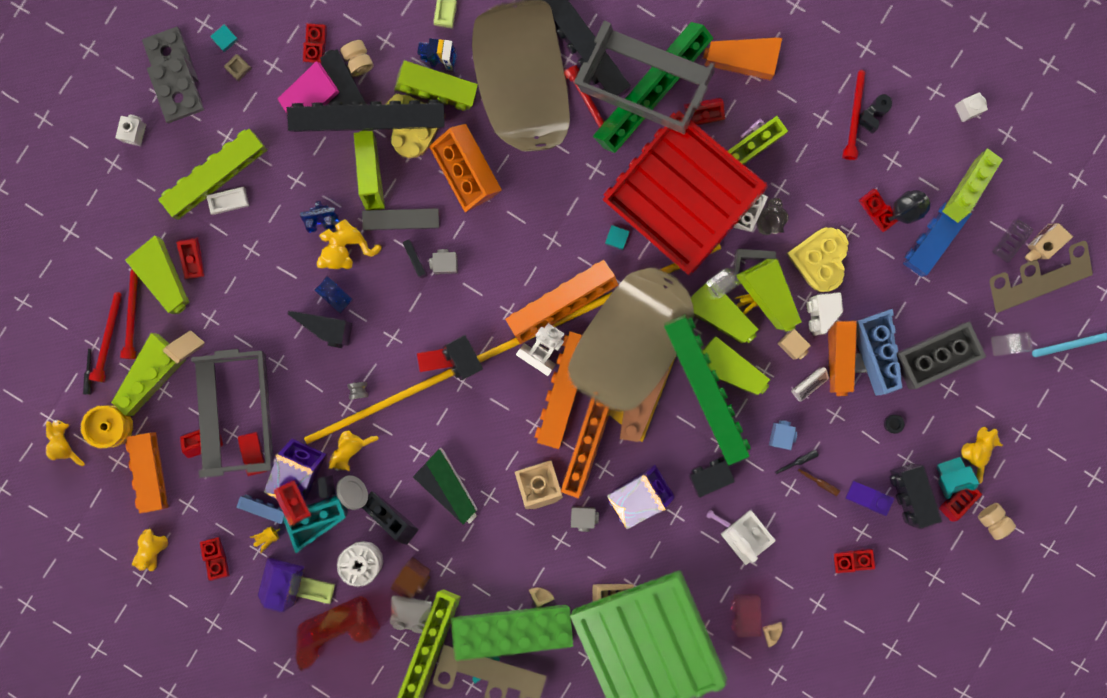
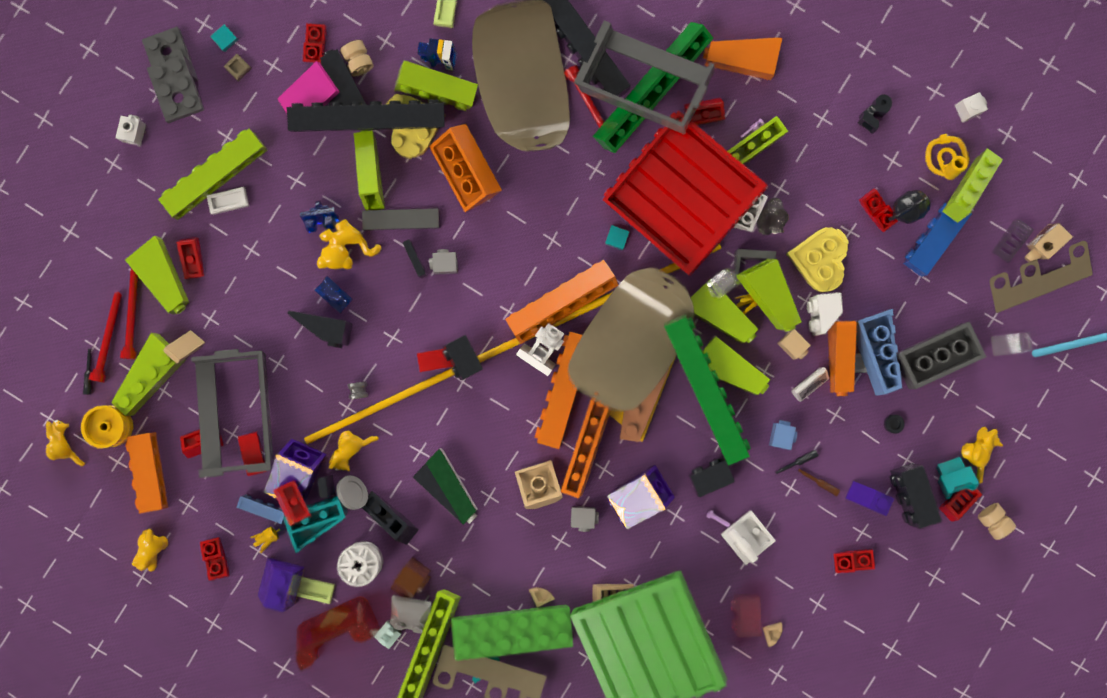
(387, 635): none -> light aqua tile
(850, 151): red piece -> none
(956, 165): none -> yellow piece

